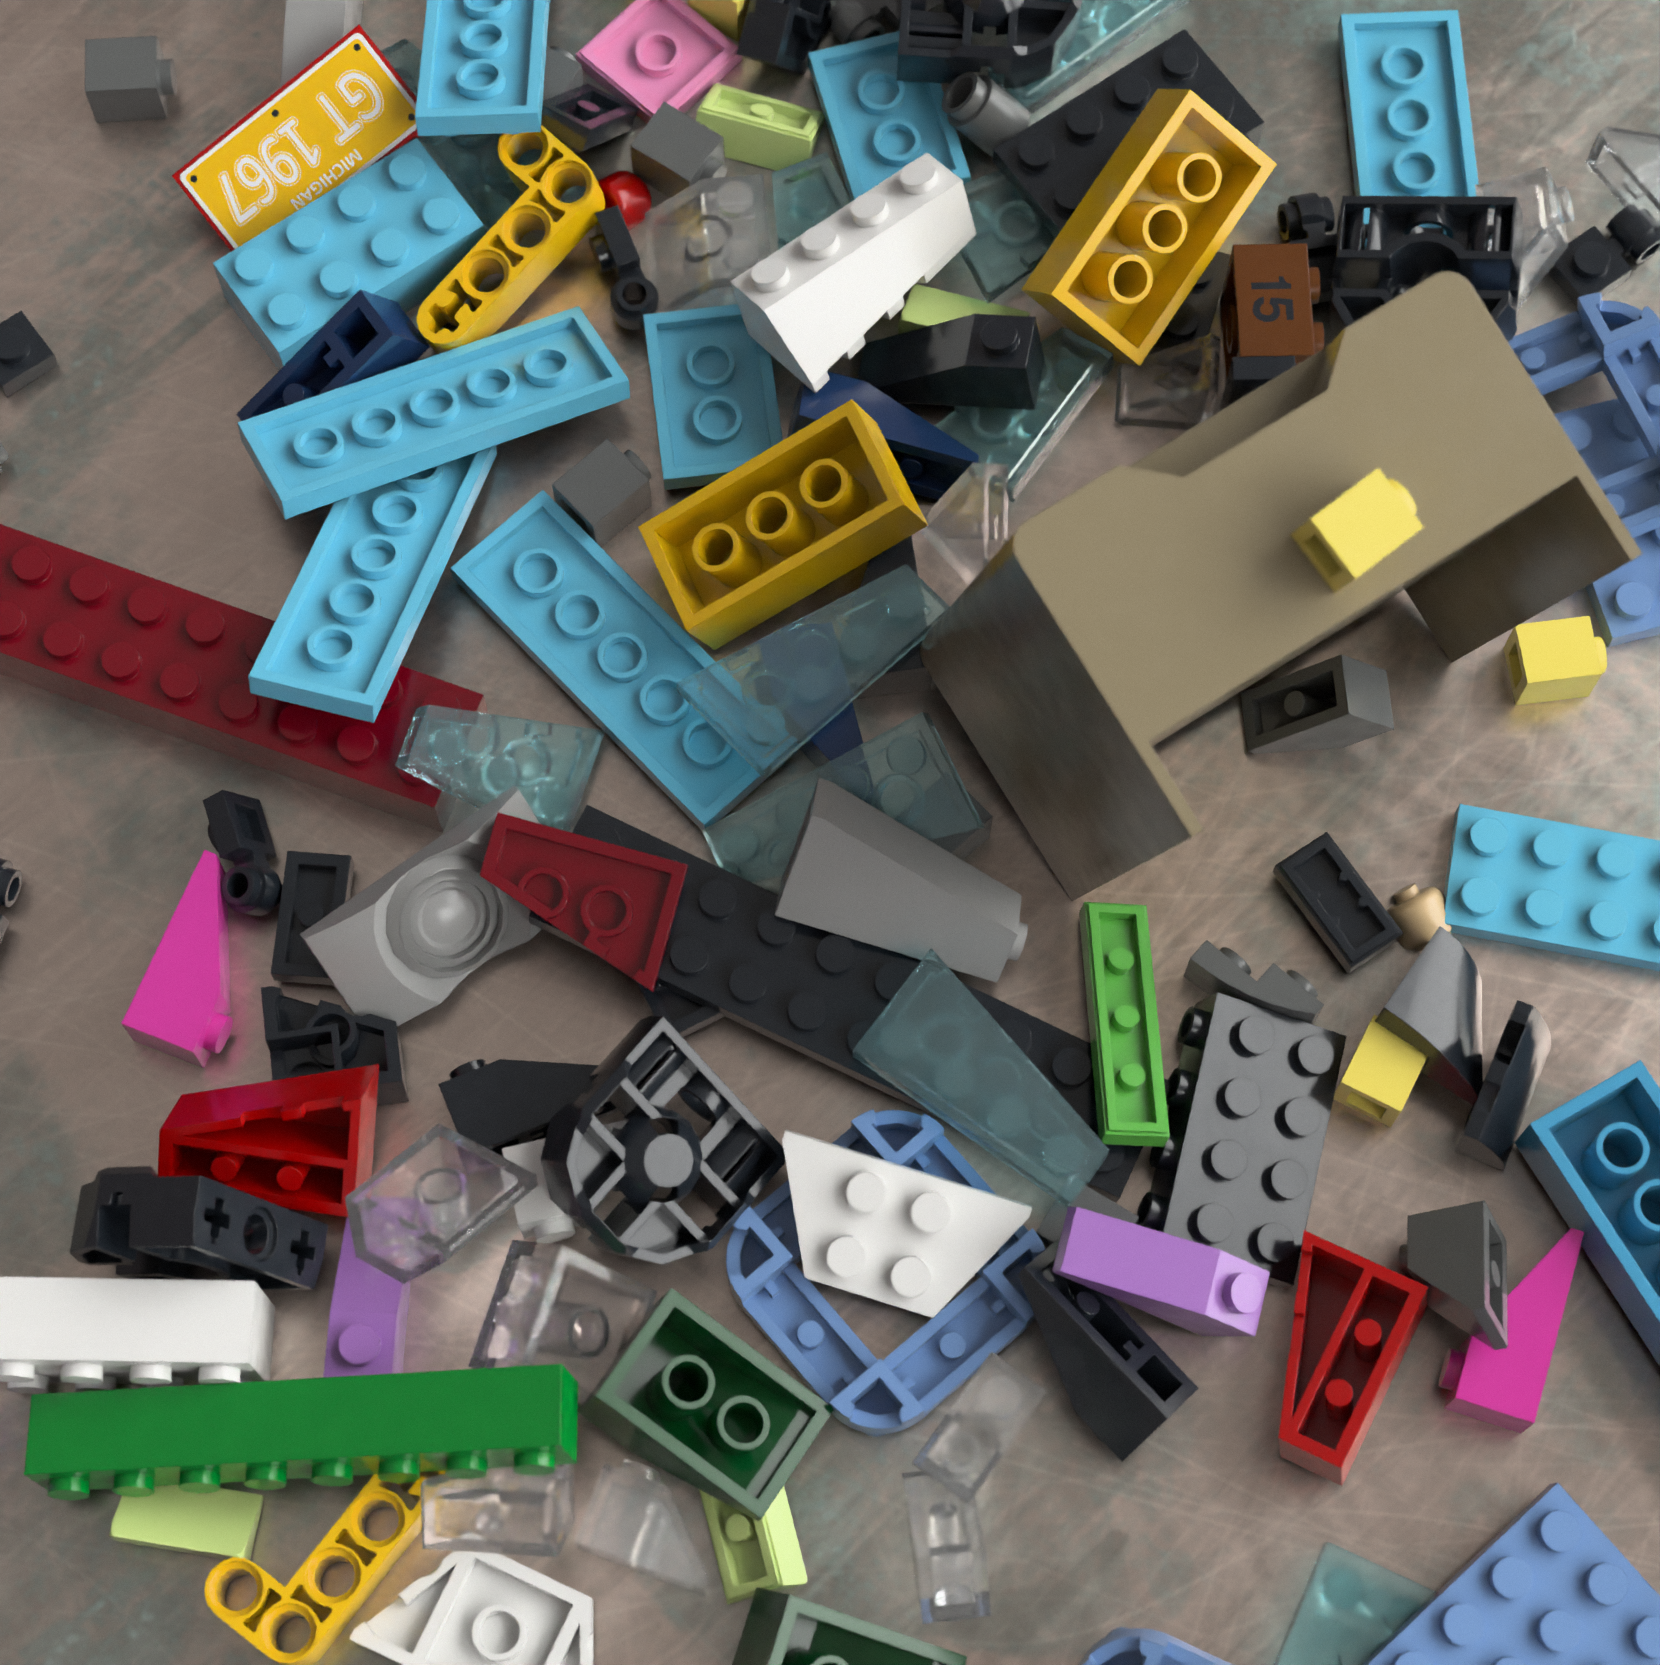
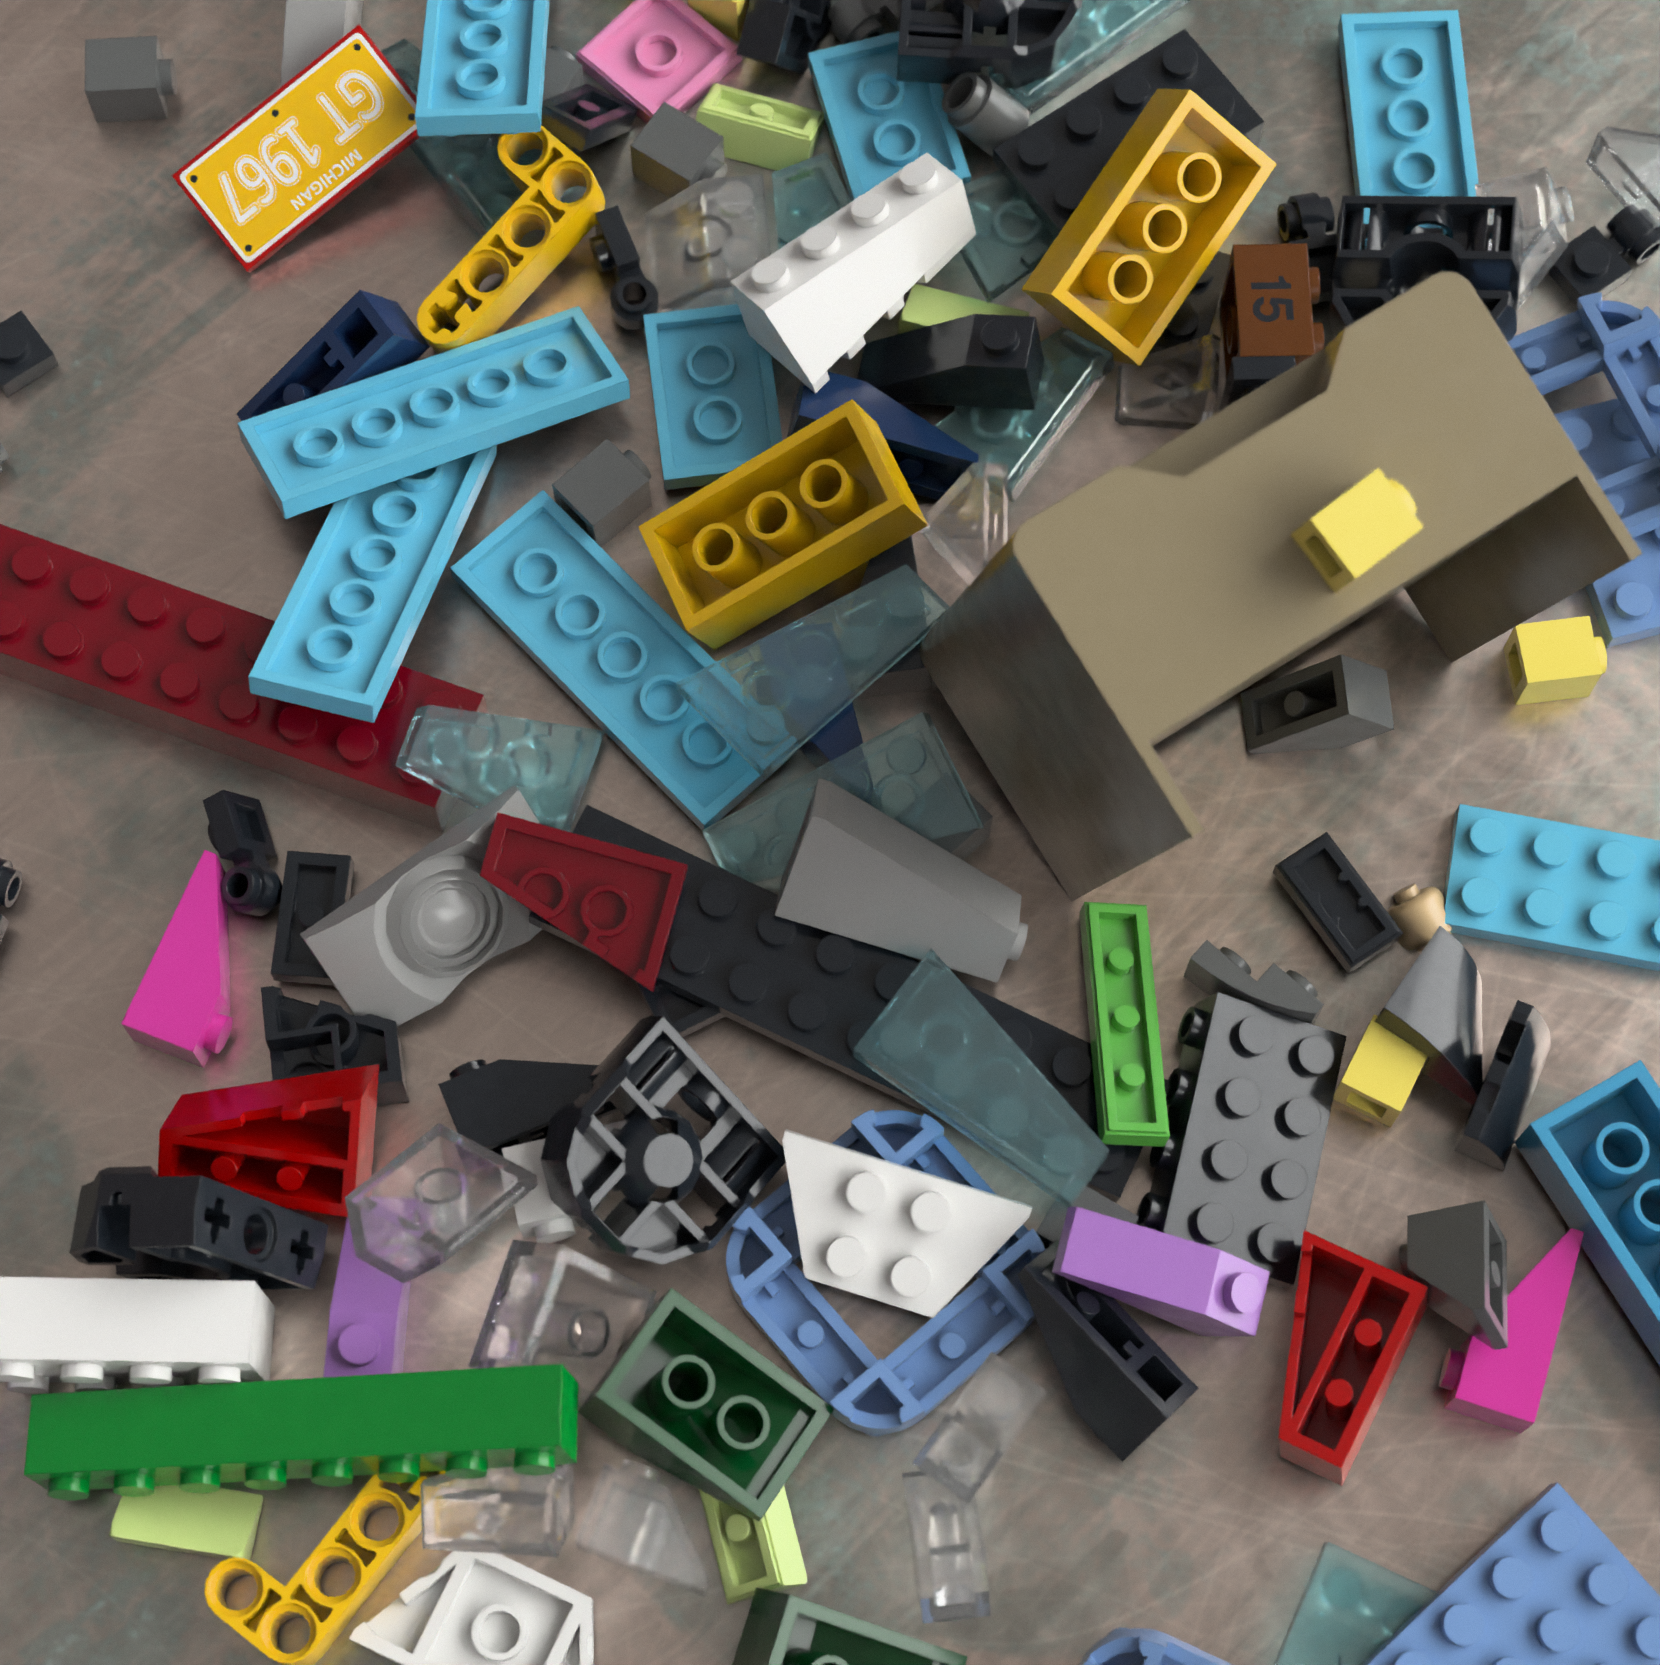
(379, 232): medium azure brick -> none
(629, 194): red piece -> none

